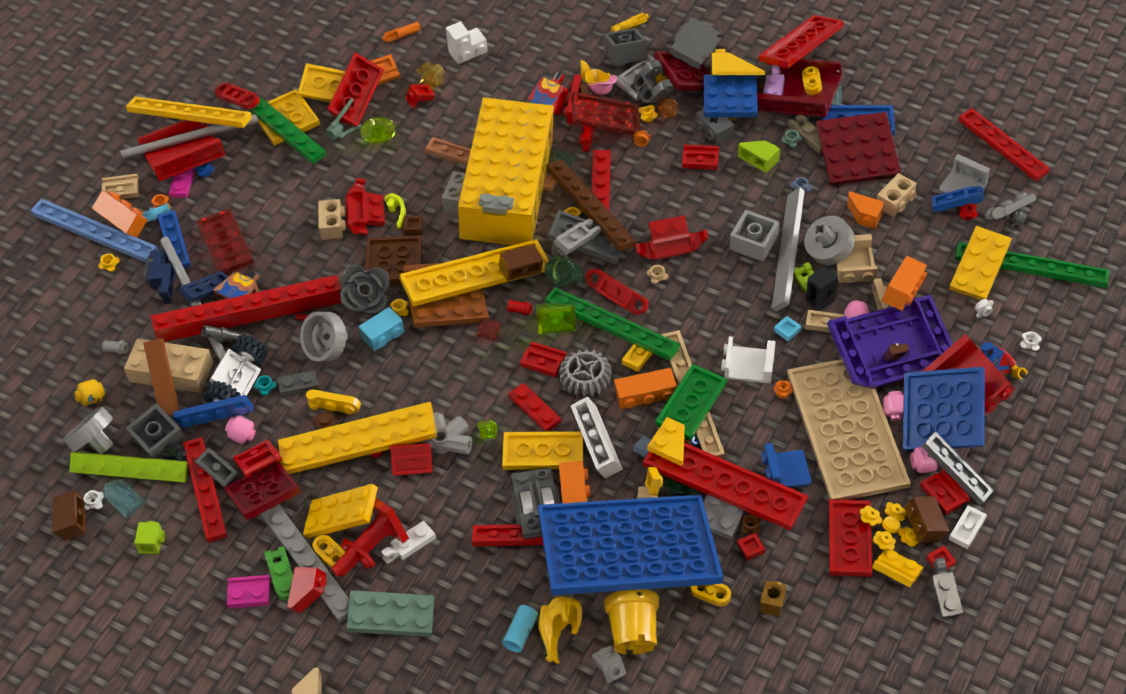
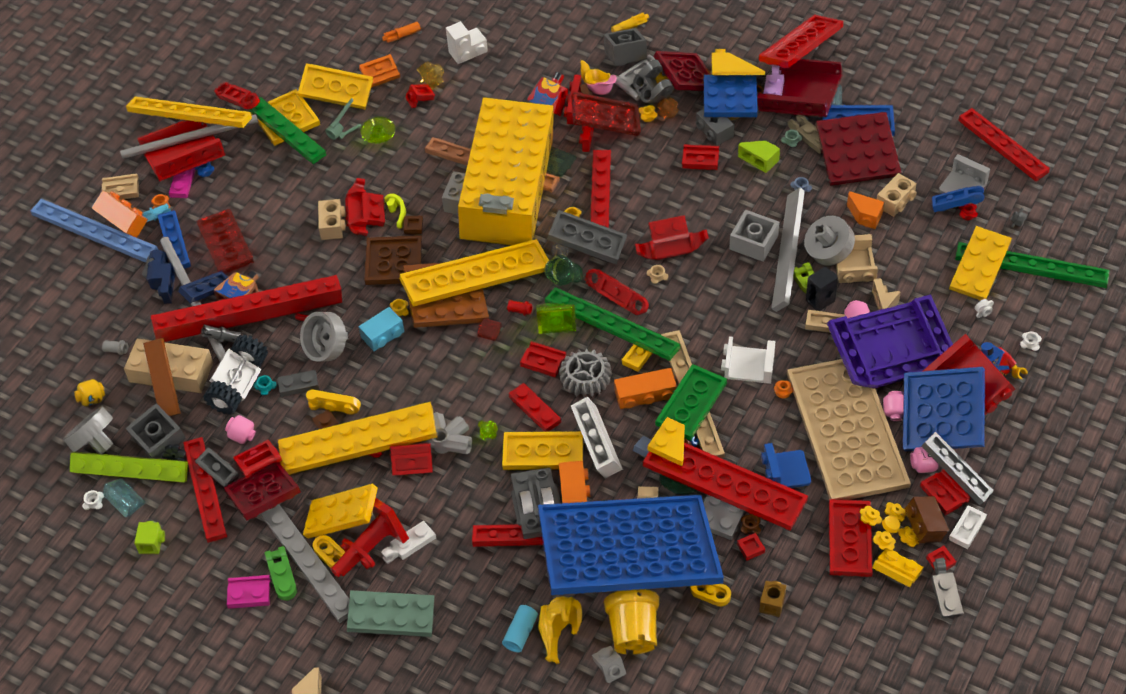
(68, 515): reddish brown brick -> none
(108, 262): yellow plate -> none
(213, 411): blue plate -> none
(305, 587): slope -> none
(357, 83): red slope -> none
(373, 280): dark grey brick -> none
(520, 262): reddish brown brick -> none
(576, 236): light grey hinge -> none
(591, 205): reddish brown plate -> none
(641, 138): orange plate -> none
(653, 481): yellow plate -> none
(694, 42): dark grey piece -> none
(787, 328): medium azure plate -> none
(811, 80): yellow plate -> none
(896, 351): reddish brown plate -> none
(905, 283): orange brick -> none
(1010, 206): light grey hinge -> none

